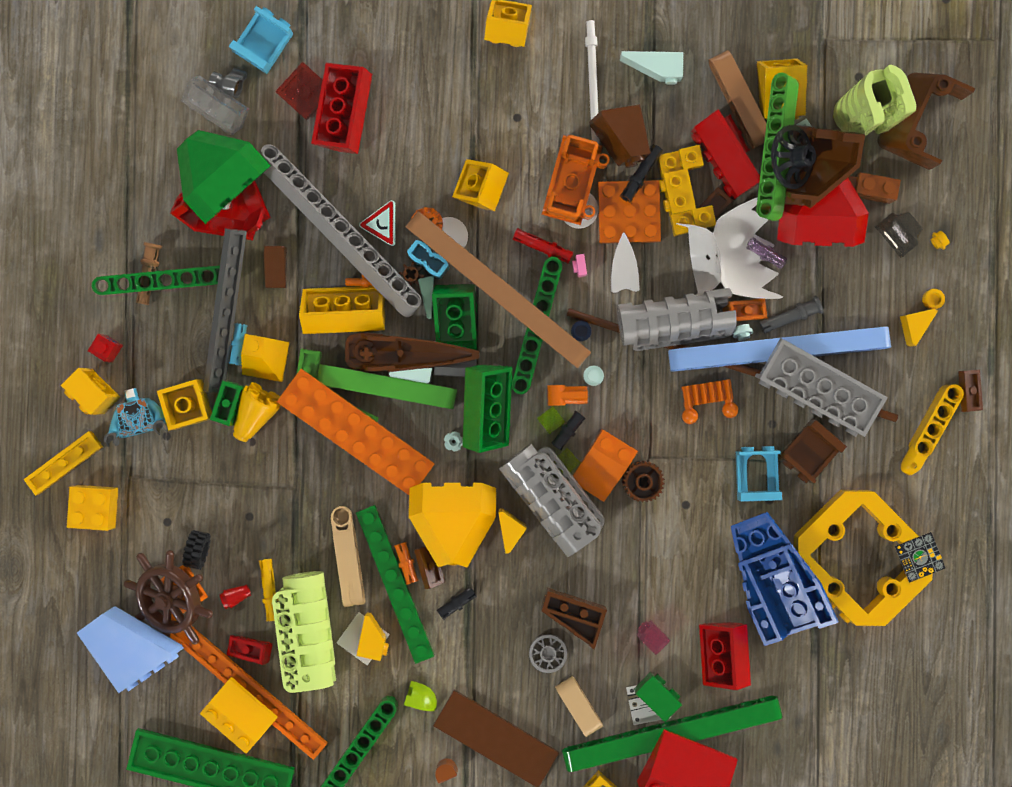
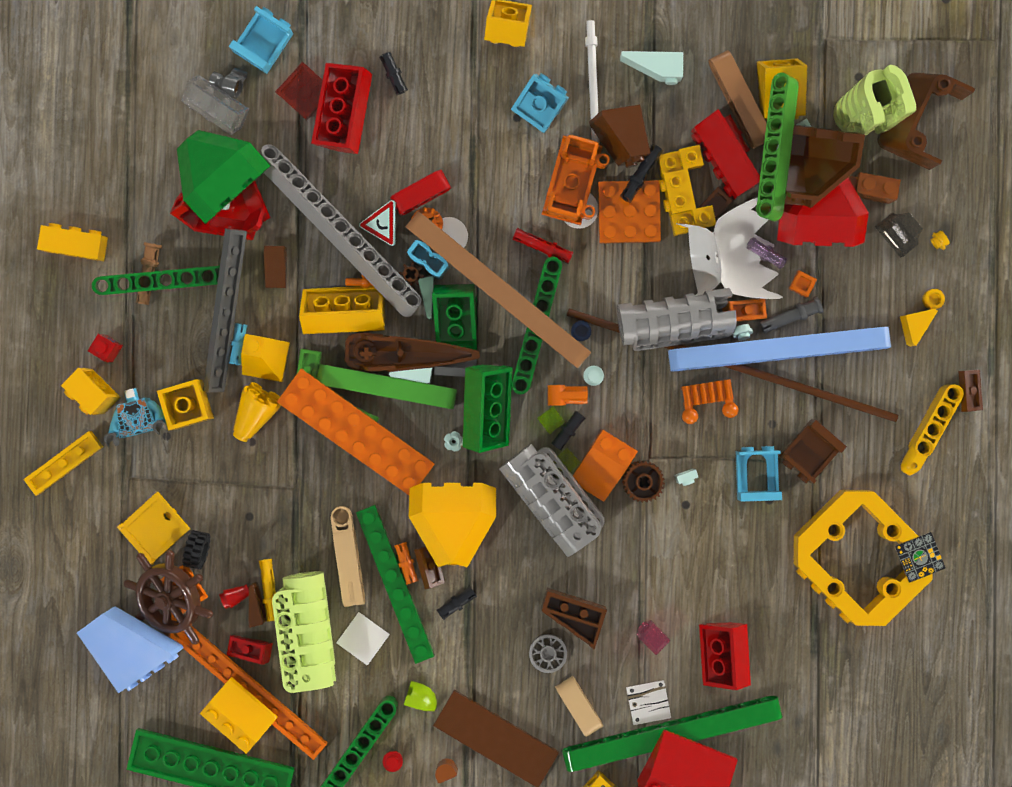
(72, 242): none -> yellow brick
(92, 507): yellow brick -> none
(151, 531): none -> yellow container
(227, 403): green brick -> none
(257, 611): none -> reddish brown slope
(372, 640): yellow slope -> none
(392, 761): none -> red plate
(393, 73): none -> black pin
(421, 192): none -> red beam
(480, 184): yellow slope -> none
(511, 528): yellow slope -> none
(540, 102): none -> medium azure plate
(579, 265): bright pink plate -> none
(624, 267): white sticker -> none
(658, 696): green brick -> none
(686, 477): none -> light aqua plate
(778, 582): blue wedge -> none
(801, 157): black wheel -> none
(802, 283): none -> orange tile
(821, 388): light grey bracket -> none

